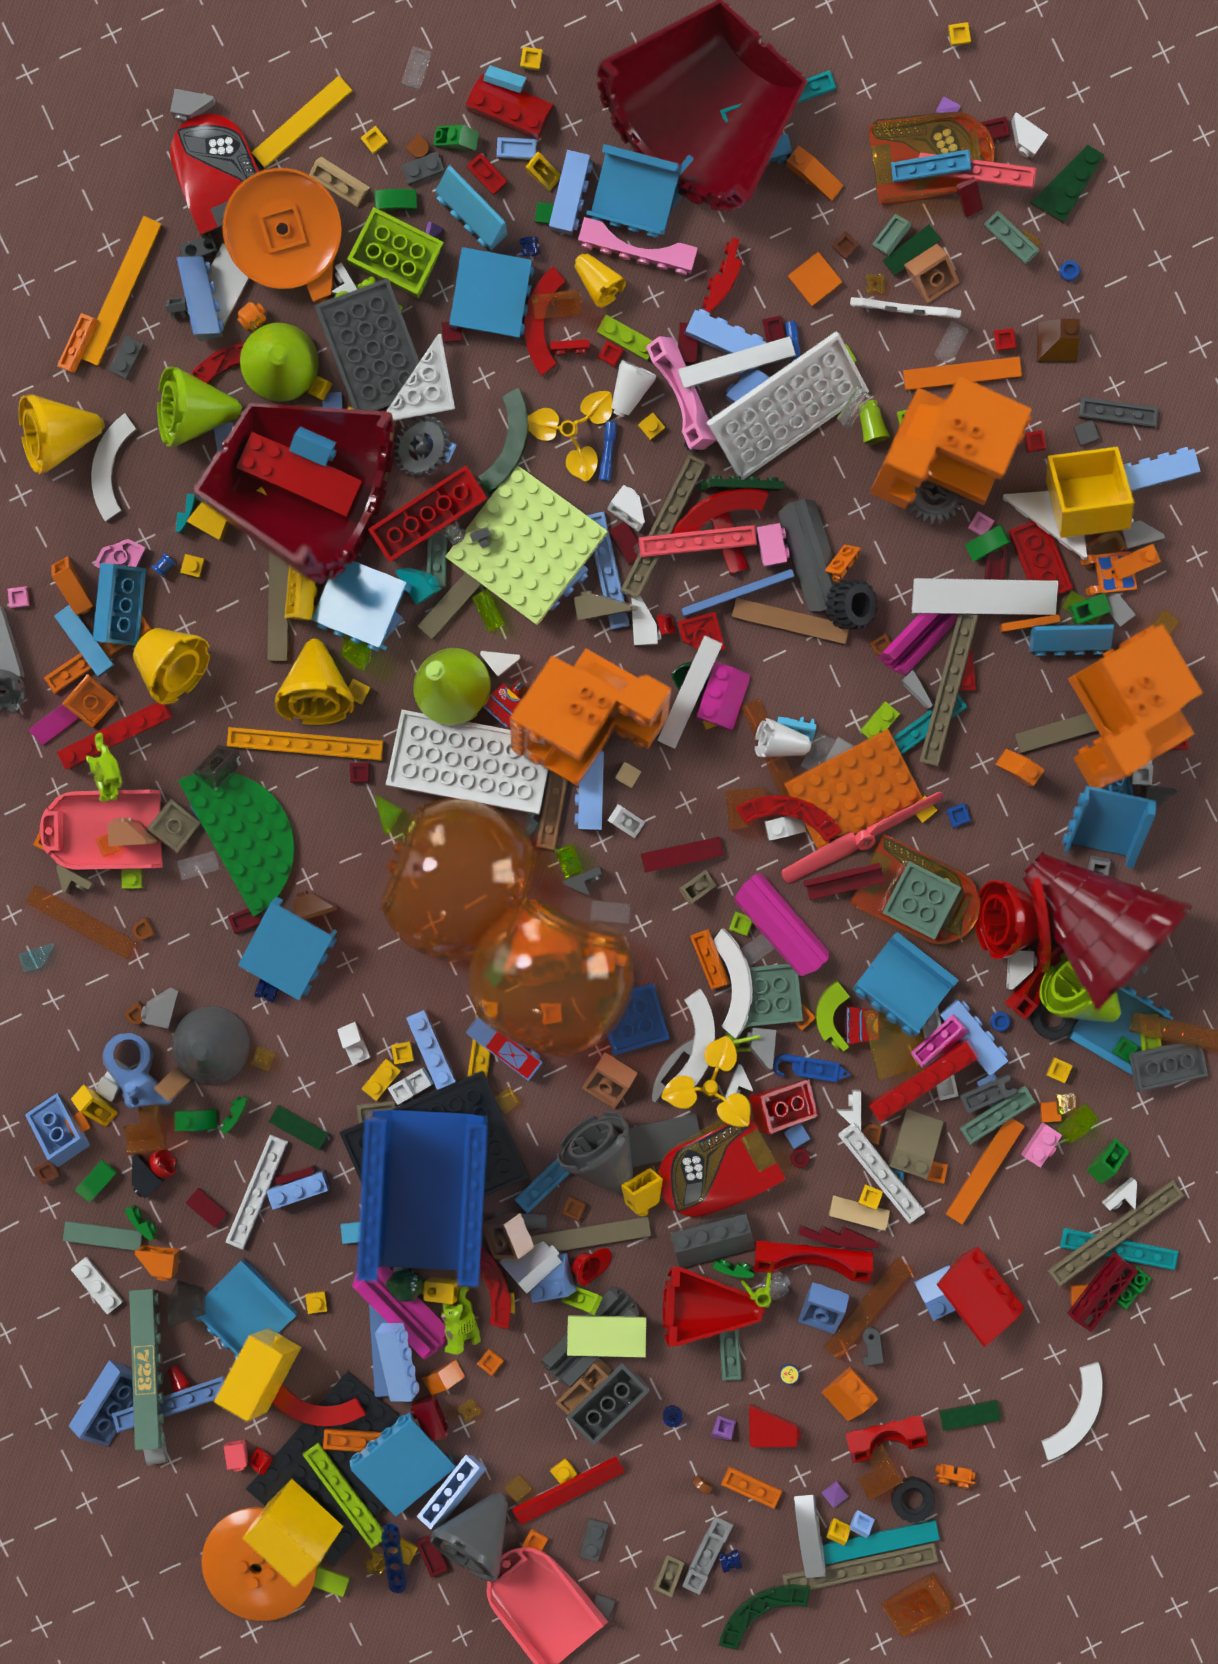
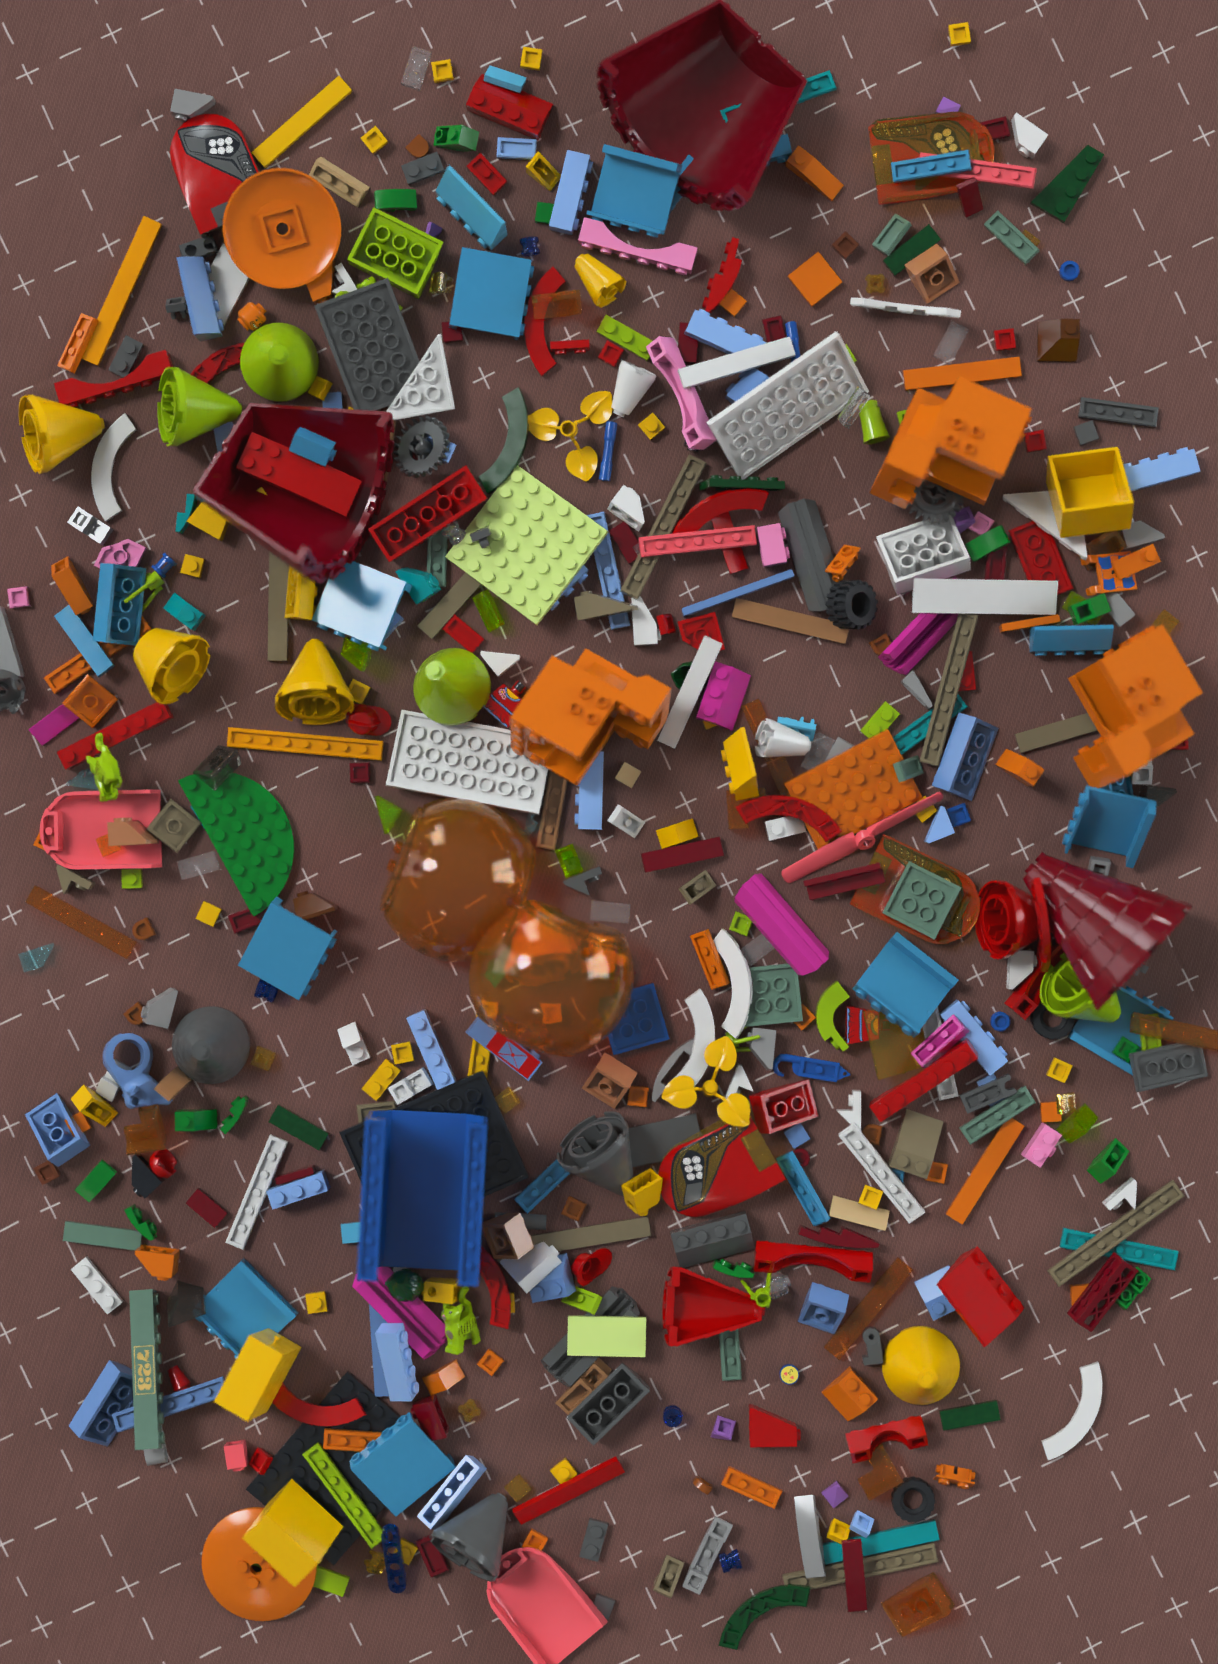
(74, 392): none -> red arch
(84, 779): none -> clear light blue slope
(90, 525): none -> slope
(153, 581): none -> lime plant
(184, 611): none -> teal slope
(208, 913): none -> yellow tile
(368, 720): none -> red piece
(438, 283): none -> clear yellow tile
(442, 71): none -> yellow tile
(463, 634): none -> red tile
(638, 1096): none -> orange tile
(677, 833): none -> yellow slope
(733, 303): none -> orange tile
(740, 766): none -> yellow slope
(803, 1188): none -> dark azure tile
(854, 1575): none -> dark red slope
(908, 768): none -> sand green tile
(920, 1365): none -> yellow cone
(923, 553): none -> white slope
(940, 826): none -> light blue slope
(964, 519): none -> medium lavender slope
(965, 756): none -> medium blue slope

